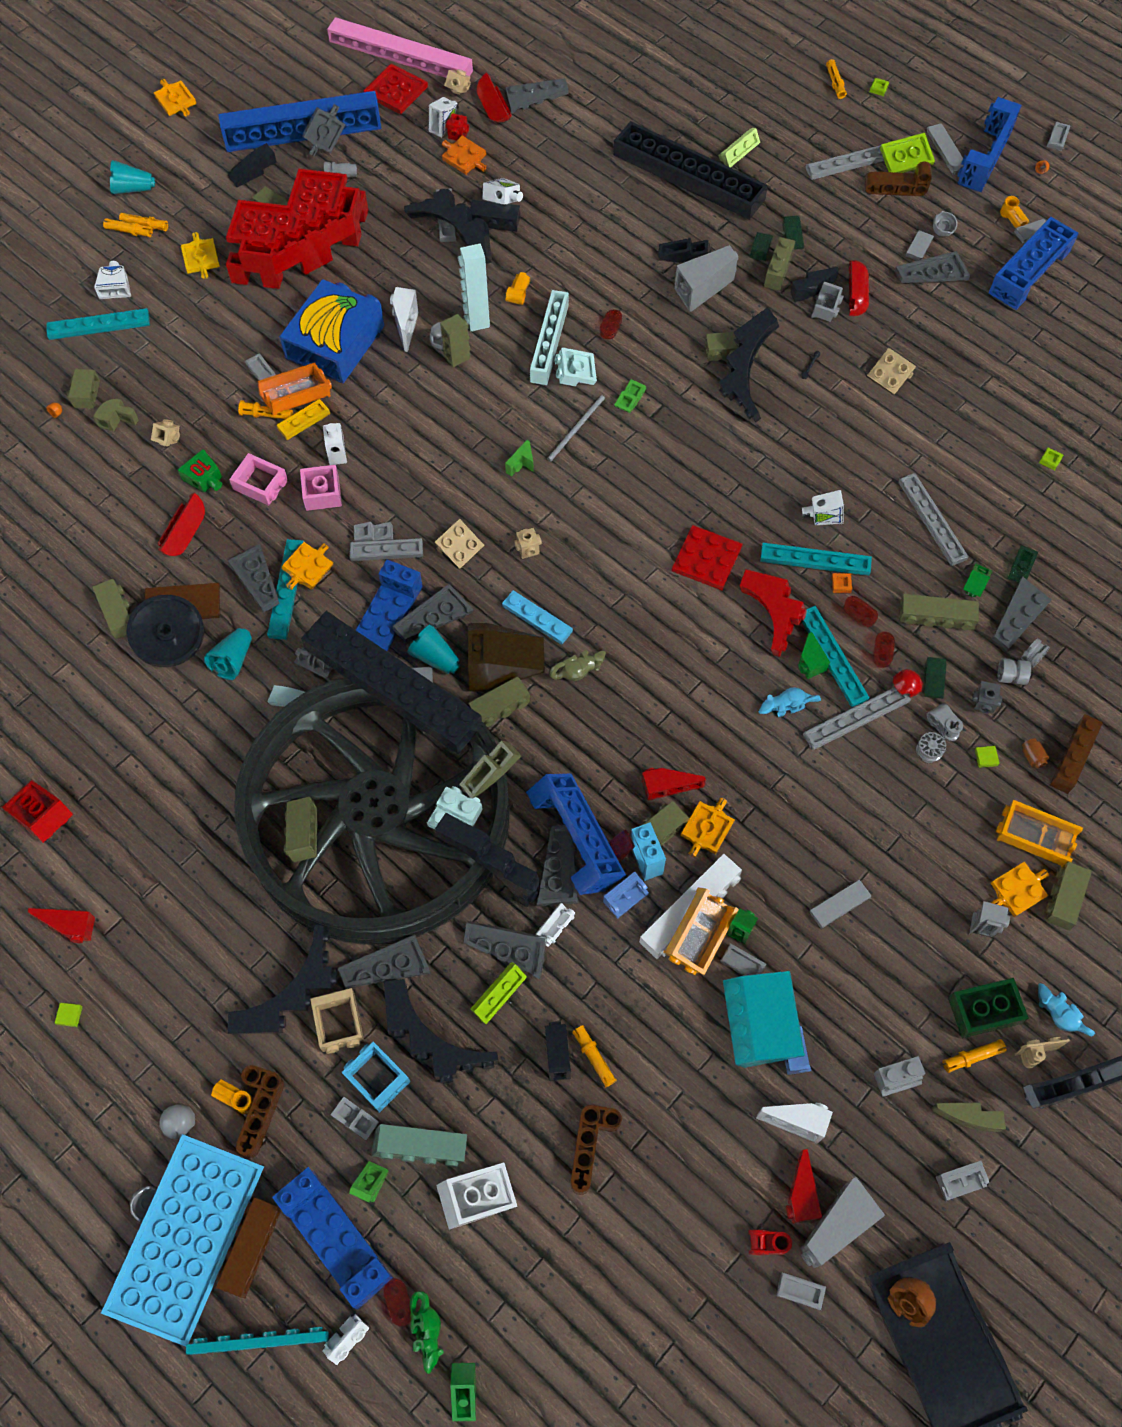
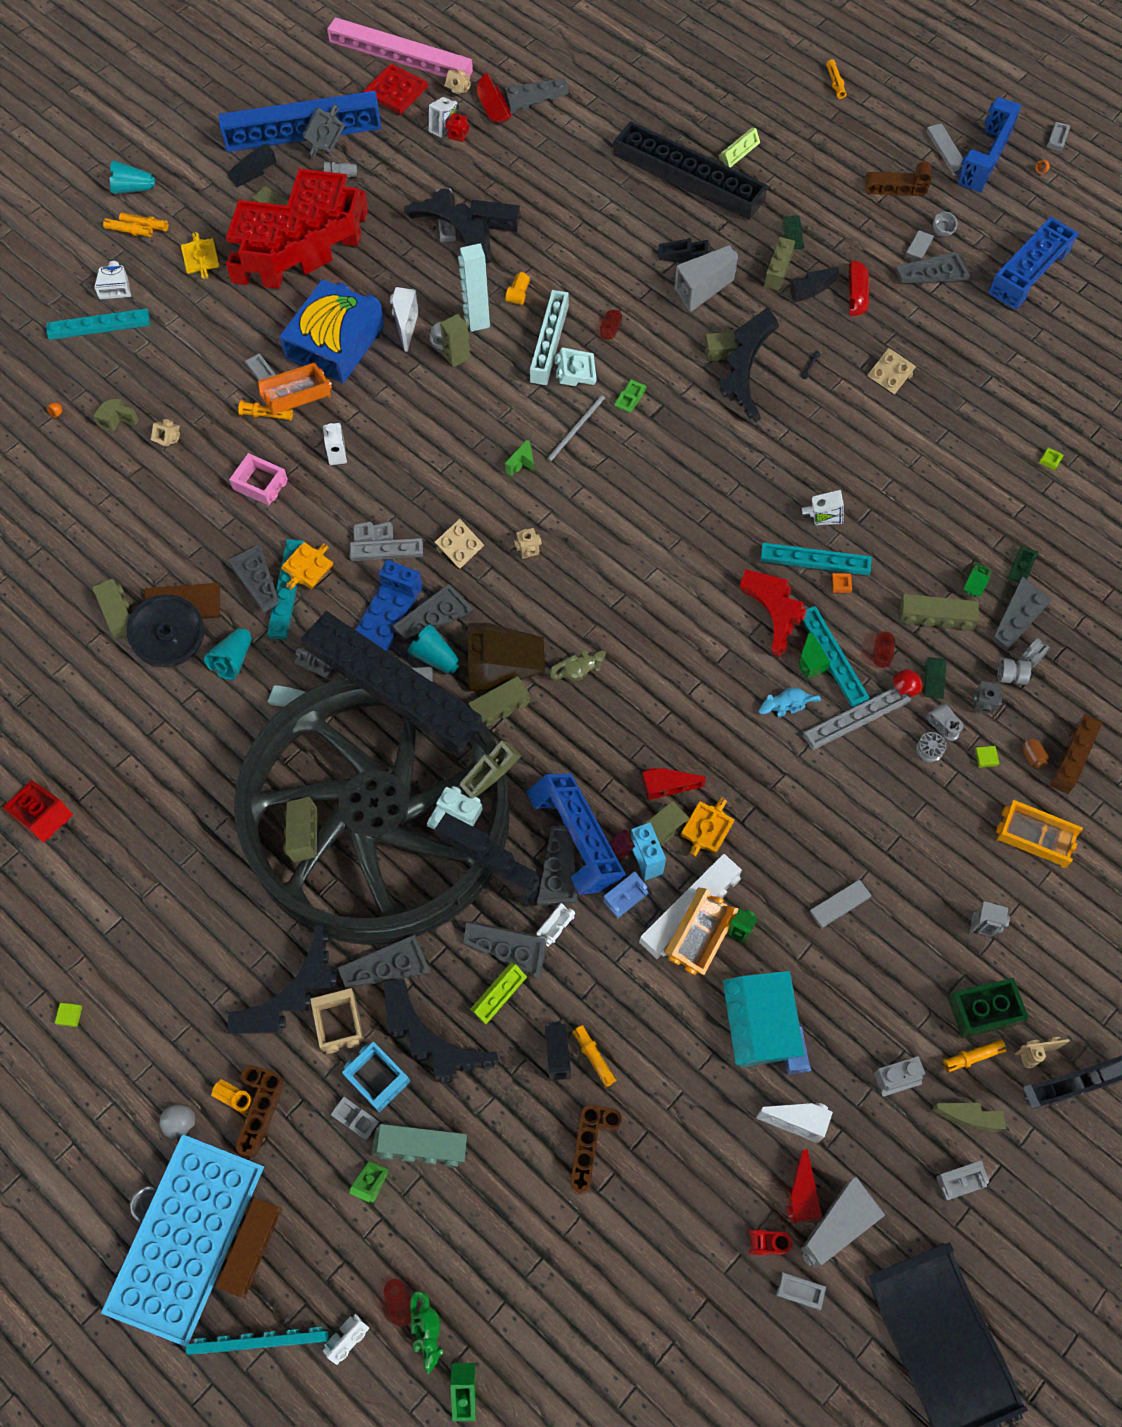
(71, 924): red slope -> none
(83, 388): olive brick -> none
(174, 97): light orange plate -> none
(182, 527): red brick -> none
(201, 472): green torso -> none
(303, 419): yellow plate -> none
(320, 487): bright pink brick -> none
(333, 1238): blue plate -> none
(464, 155): orange plate -> none
(476, 1195): white slope -> none
(508, 192): white torso -> none
(537, 617): medium azure plate -> none
(707, 557): red plate -> none
(742, 961): light grey tile -> none
(761, 246): clear green slope -> none
(827, 302): light grey window -> none
(844, 162): light grey tile -> none
(861, 611): clear red plate -> none
(879, 87): lime tile -> none
(906, 153): lime plate -> none
(913, 1300): dark orange cylinder -> none
(933, 519): light grey tile -> none
(1013, 212): light orange piece -> none
(1019, 889): light orange plate -> none
(1026, 231): light grey tile -> none
(1064, 1016): medium azure animal -> none
(1067, 895): olive brick -> none

